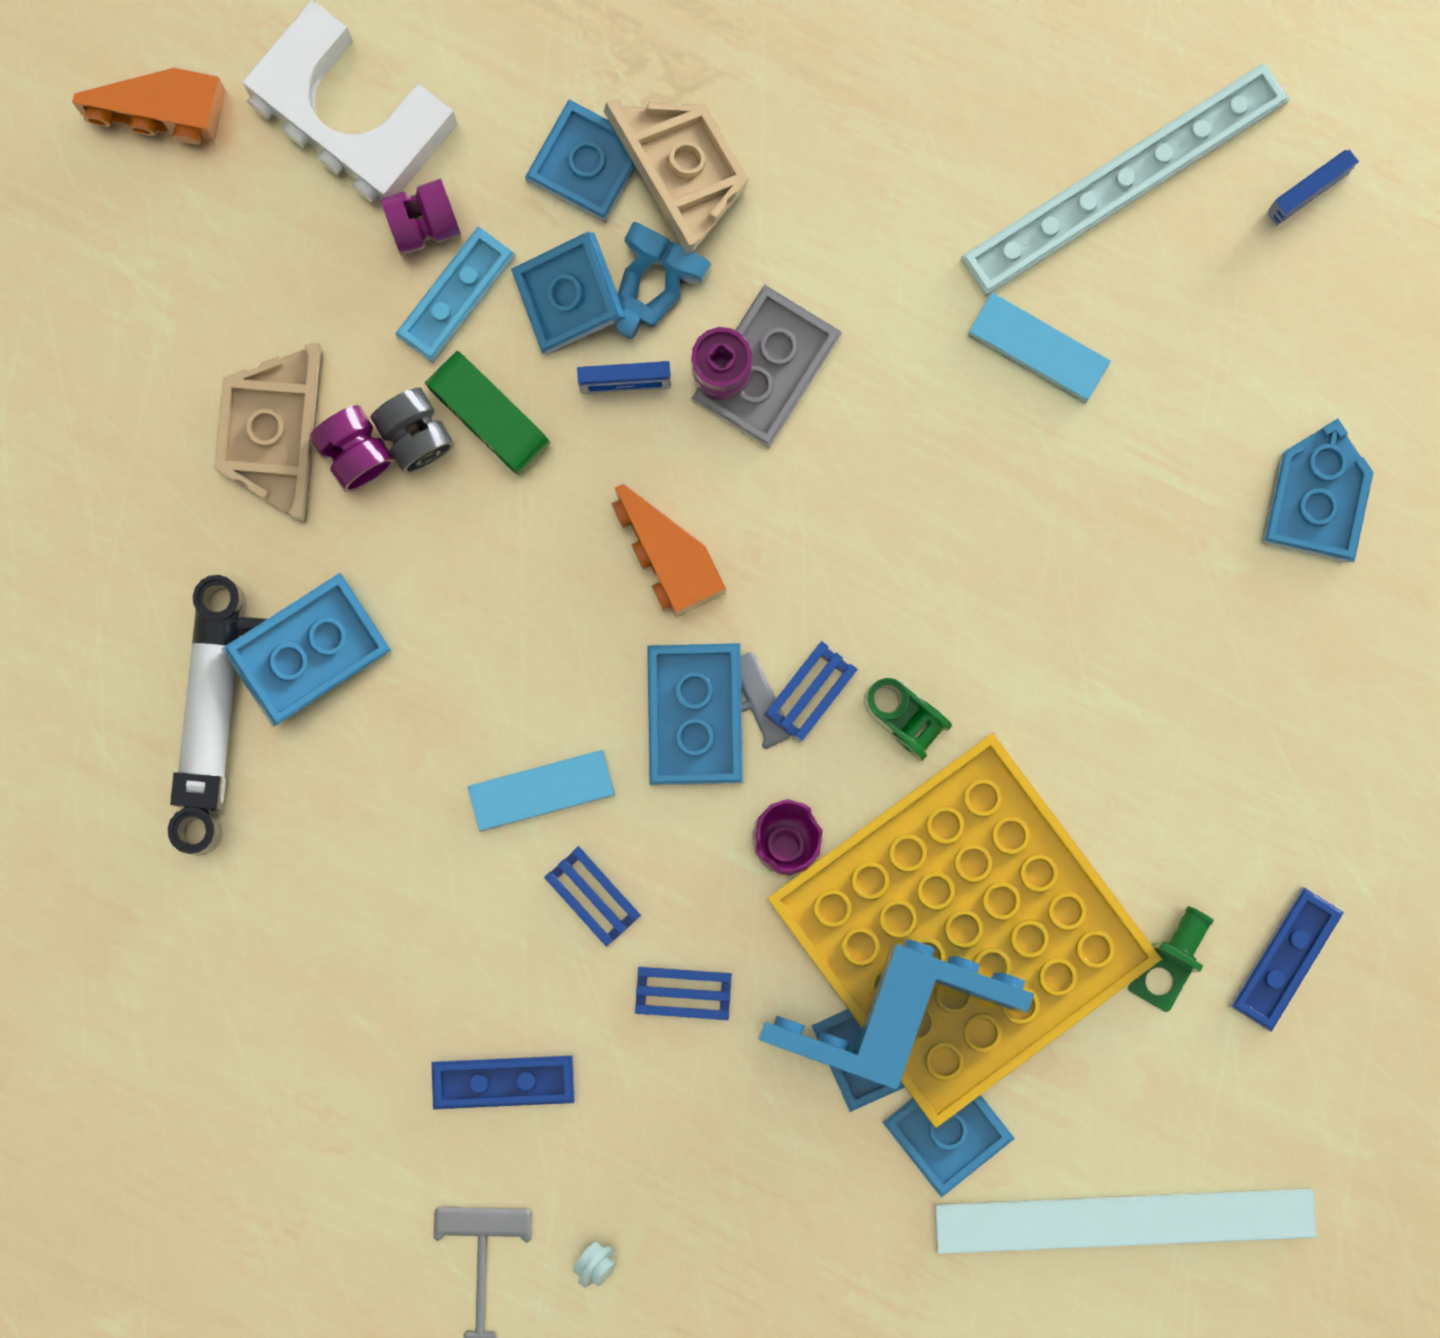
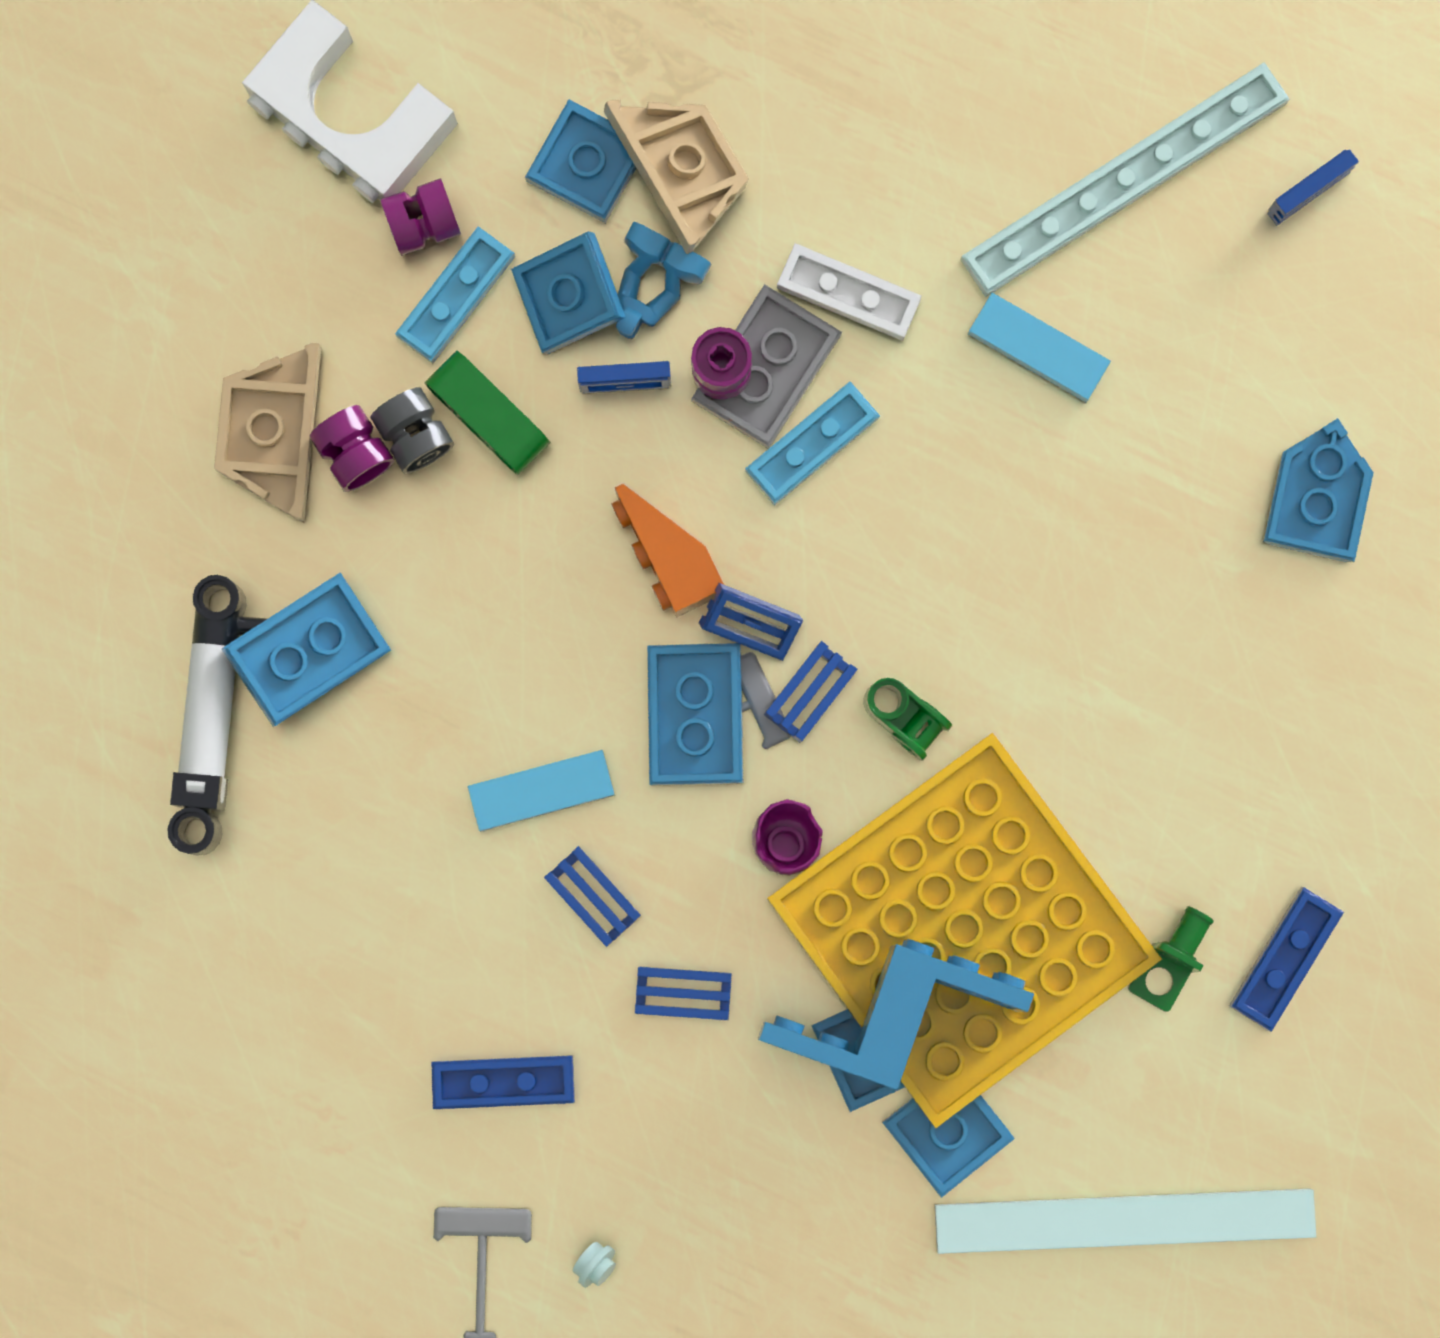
(162, 101): orange slope -> none
(717, 607): none -> blue tile
(812, 443): none -> medium azure tile
(848, 292): none -> white plate

